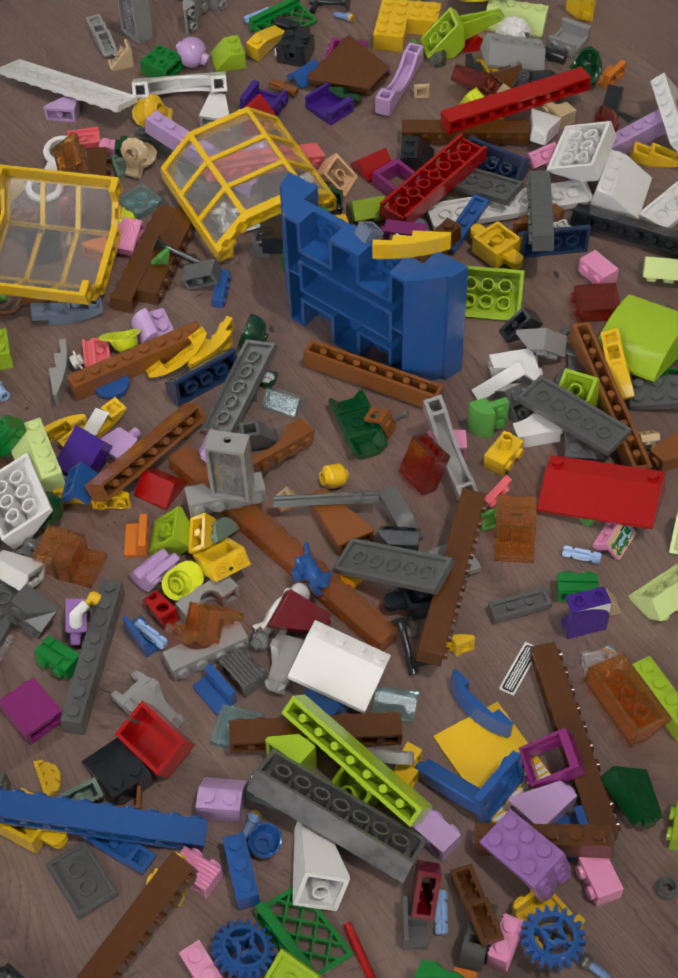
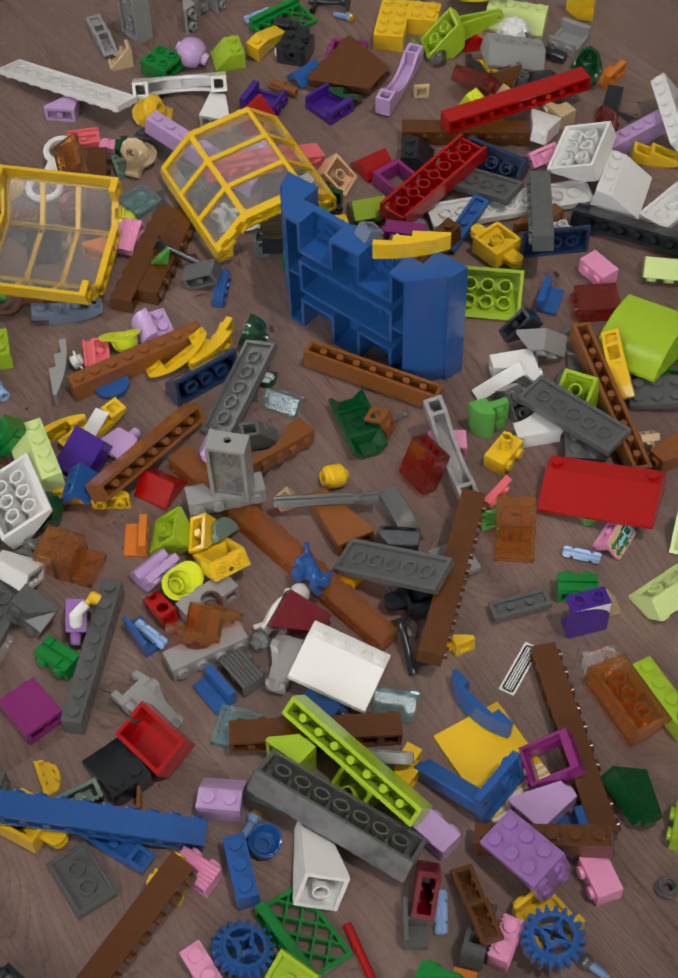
(549, 298): none -> blue panel

